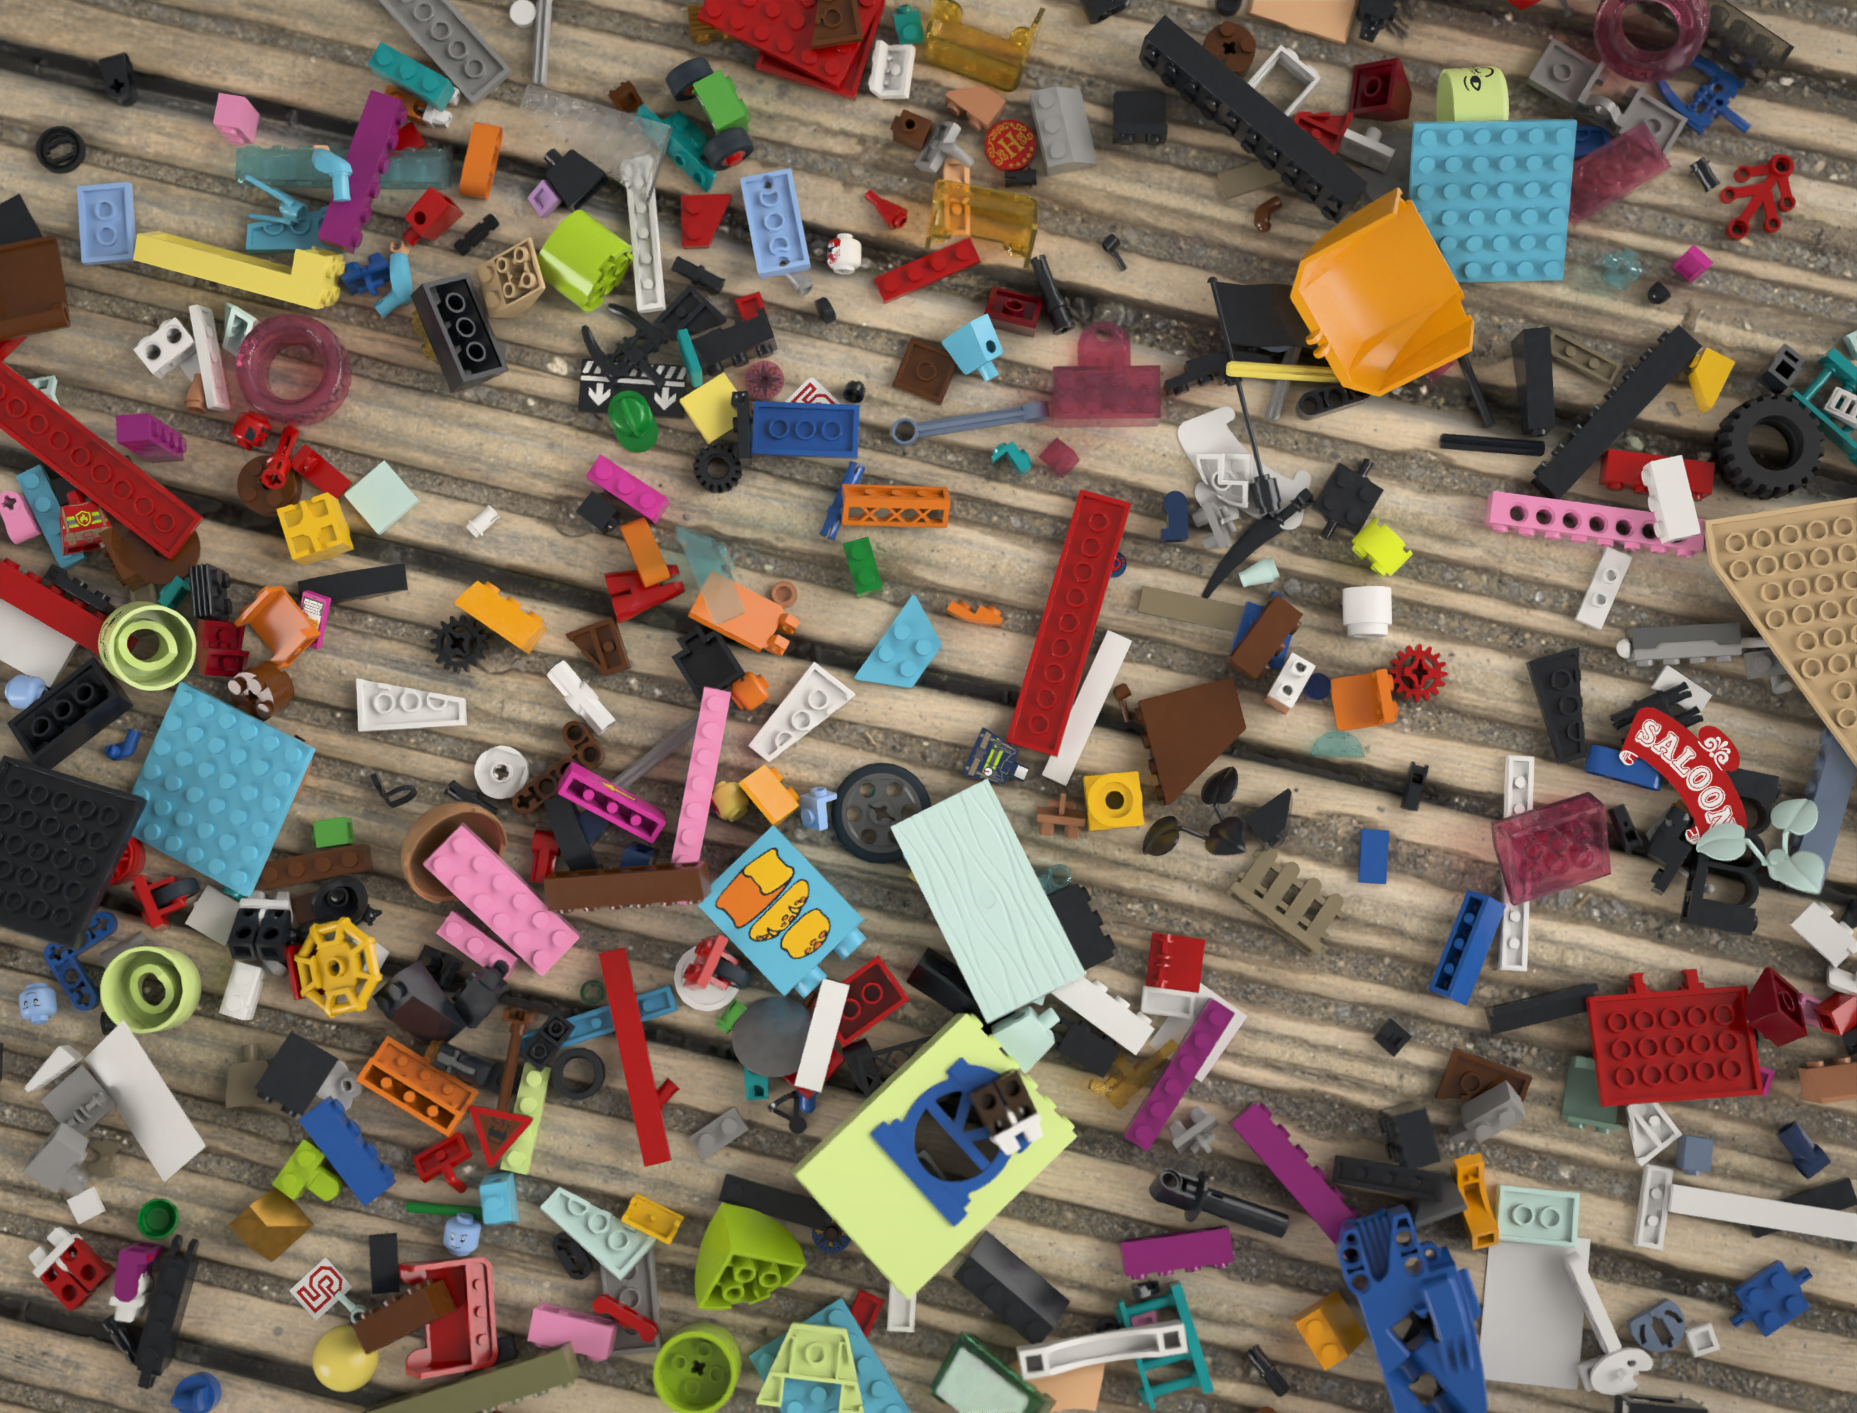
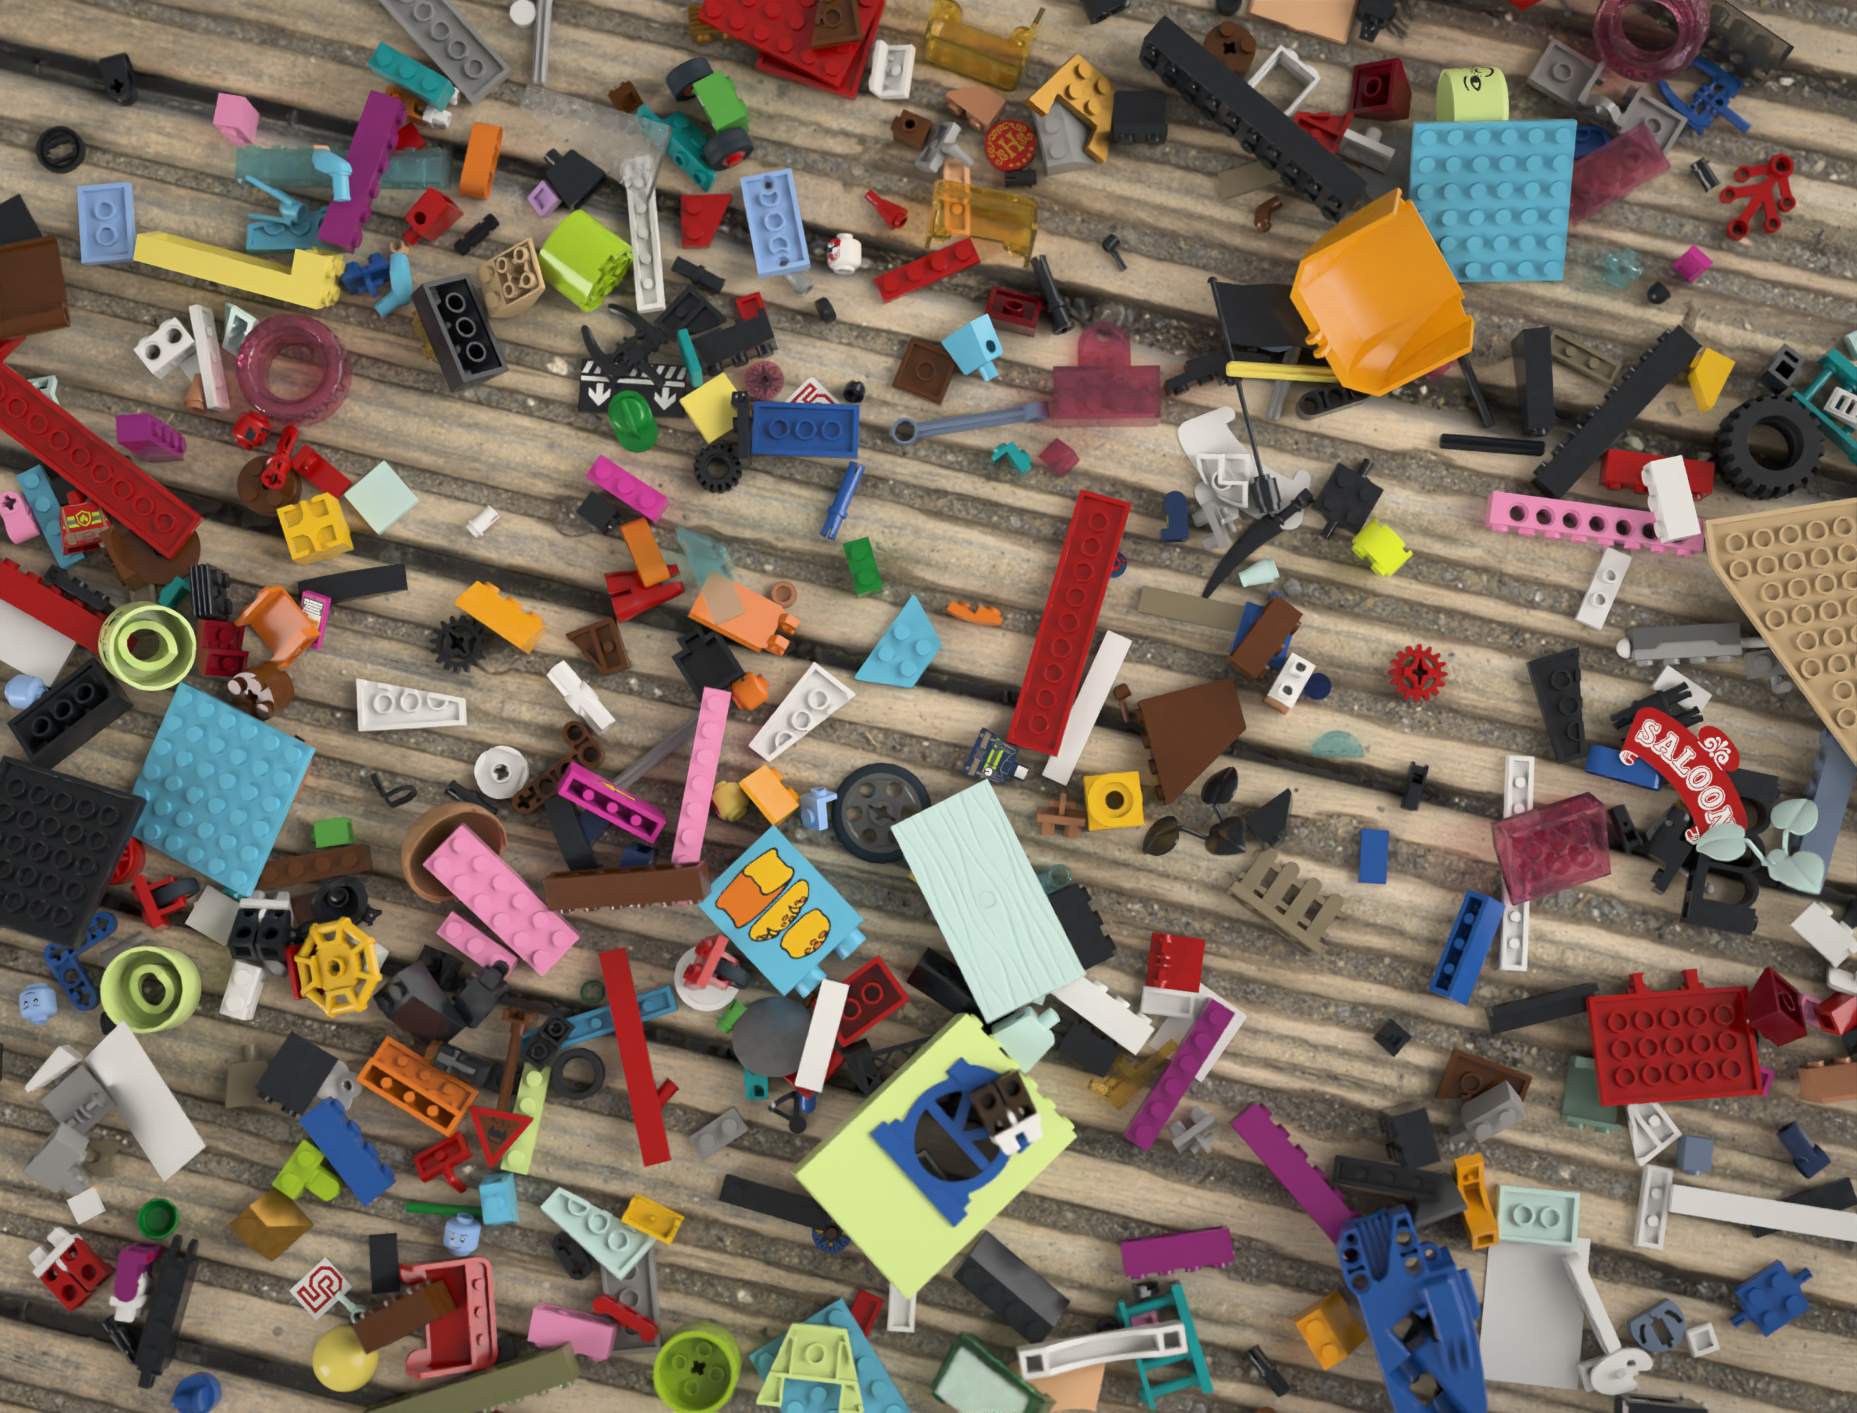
(124, 749): blue arm -> none
(545, 855): red piece -> none
(744, 1258): lime brick -> none
(874, 497): orange fence -> none
(908, 24): teal bracket -> none
(1086, 95): none -> pearl gold wing
(1195, 1196): black piece -> none
(1363, 700): orange bracket -> none
(1367, 611): white piece -> none

